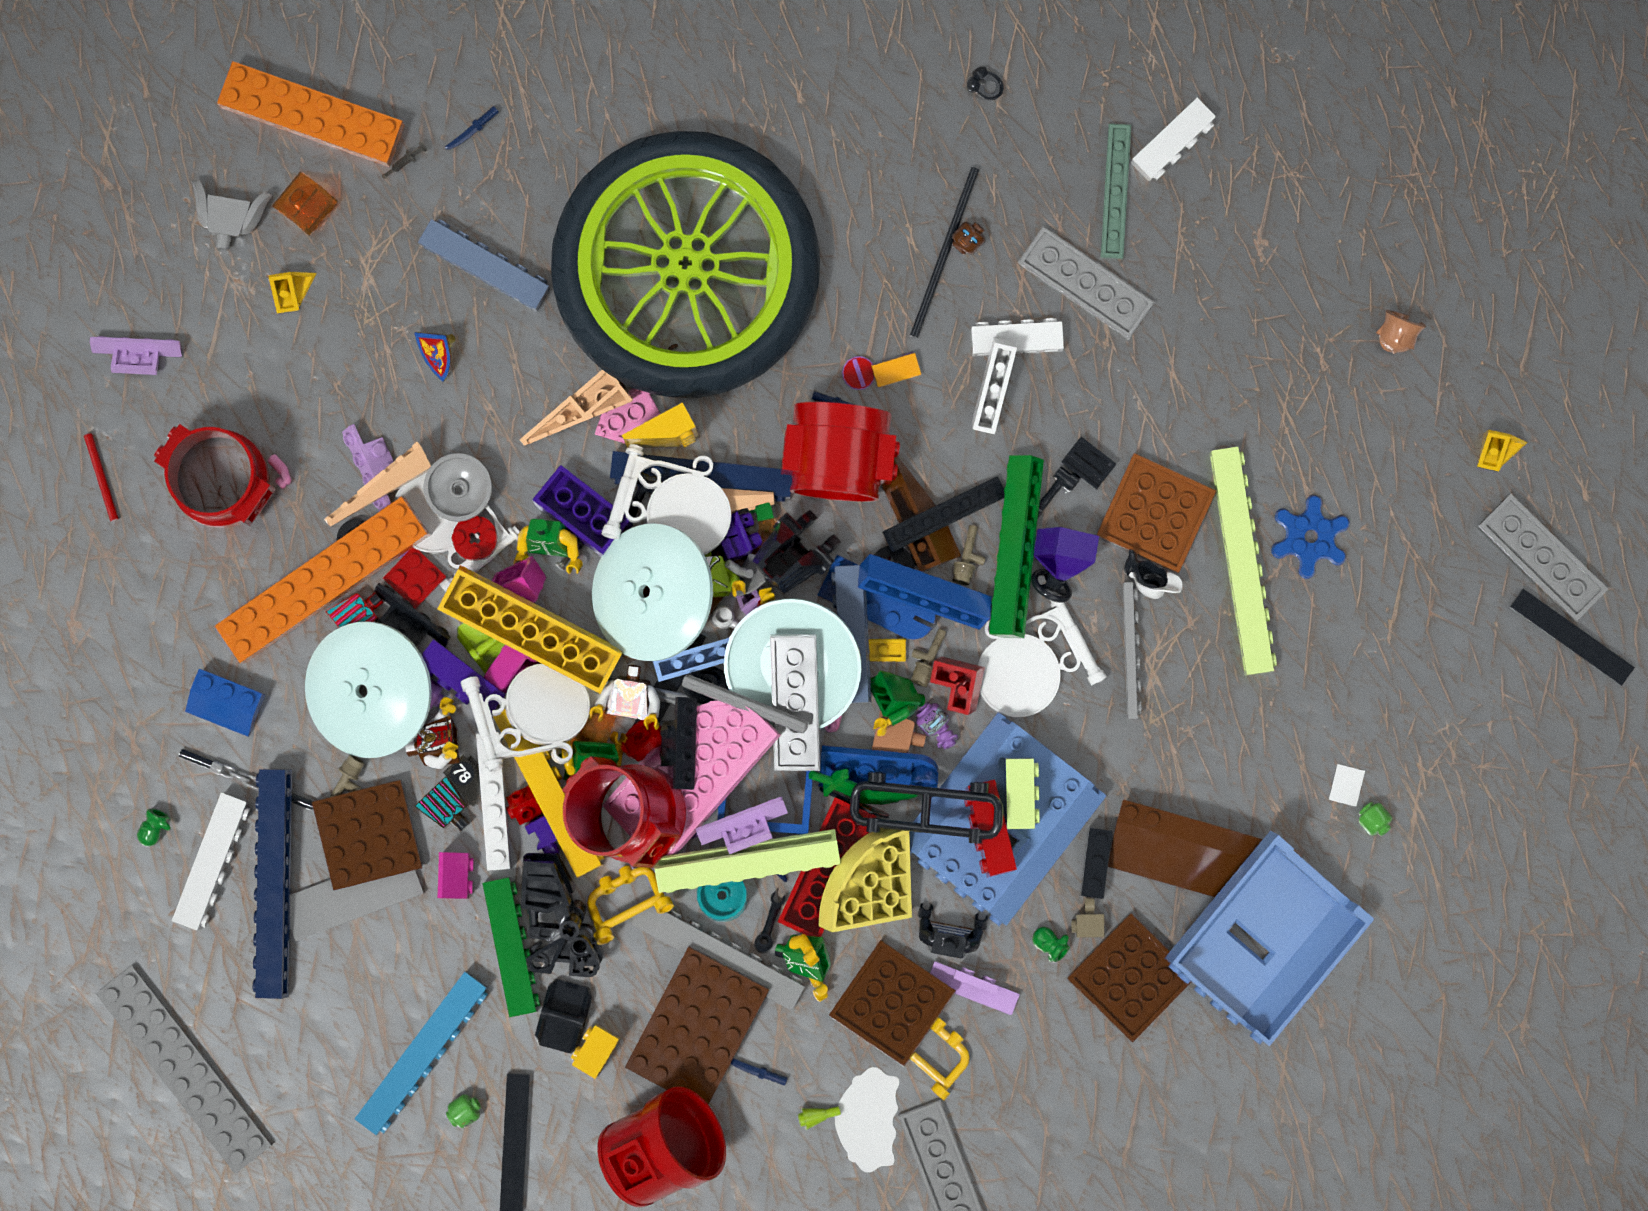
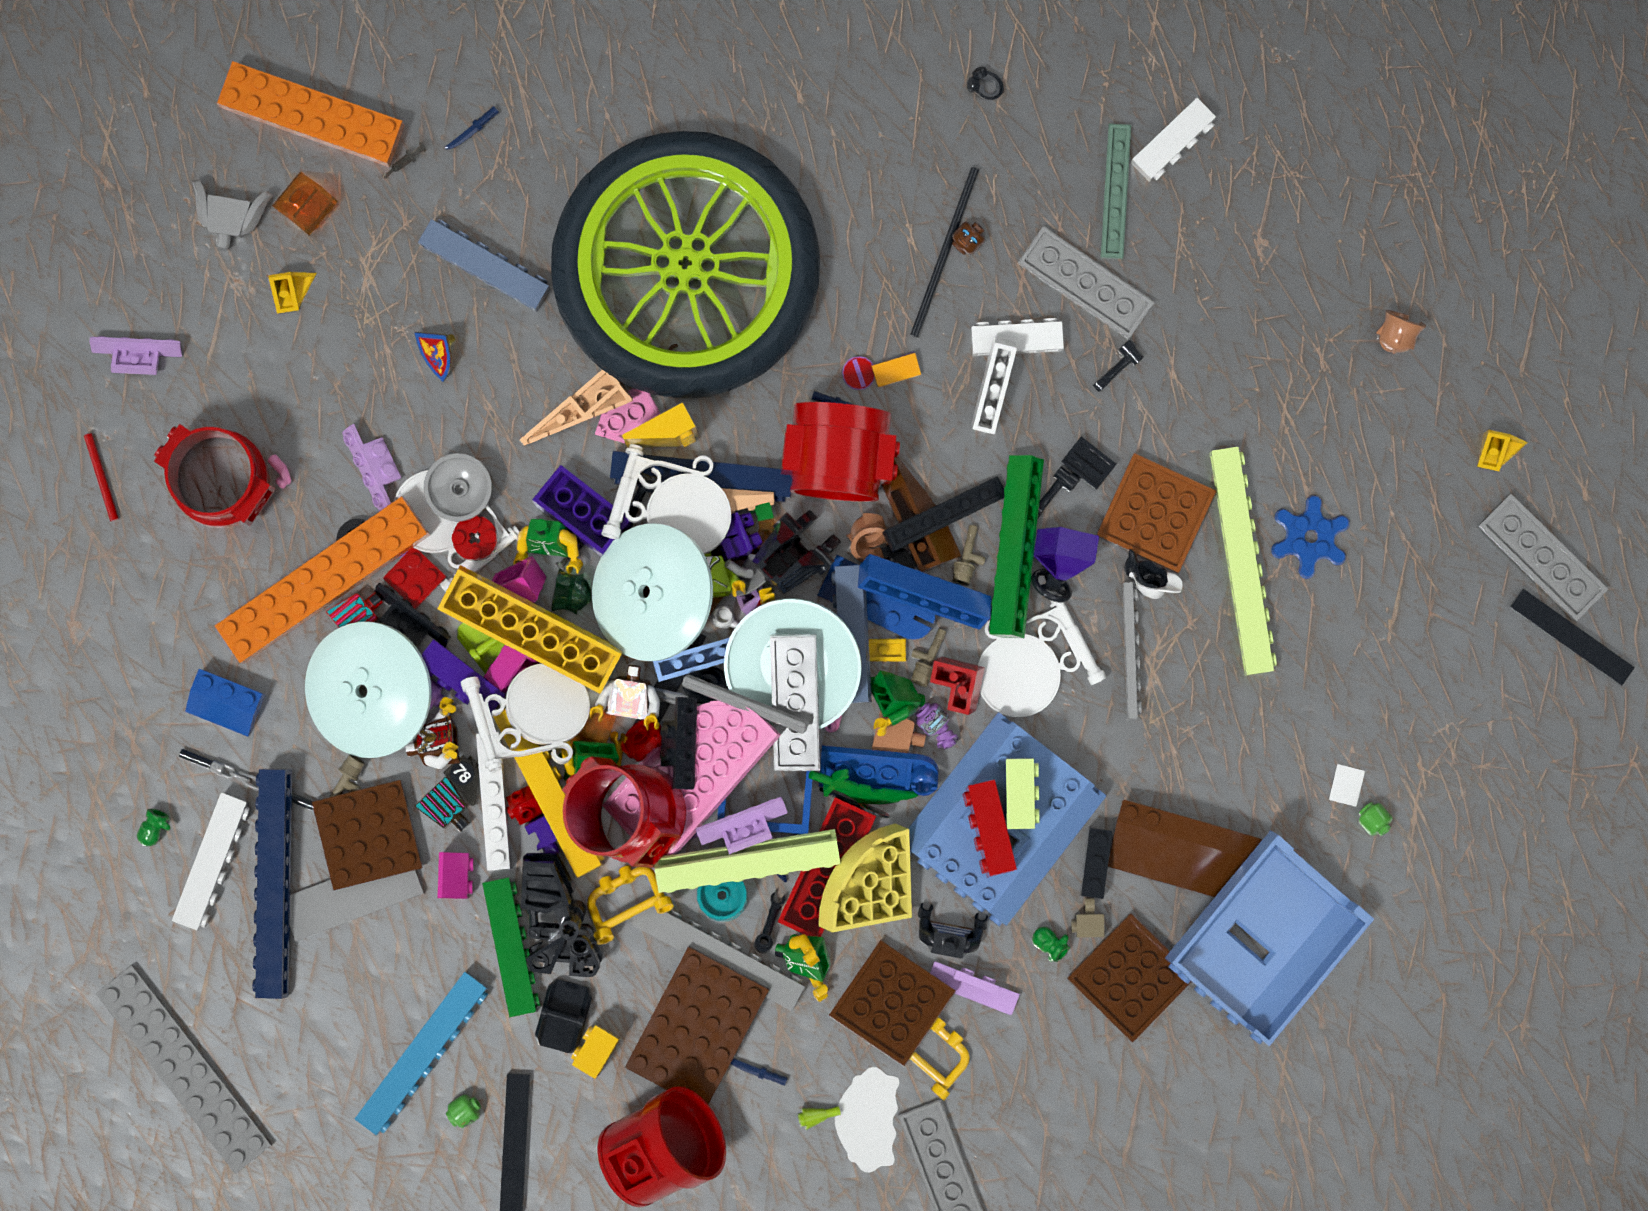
(400, 472): light nougat wedge -> none
(570, 592): none -> clear green helmet
(866, 534): none -> nougat helmet
(977, 792): black bar -> none
(1130, 355): none -> black brick

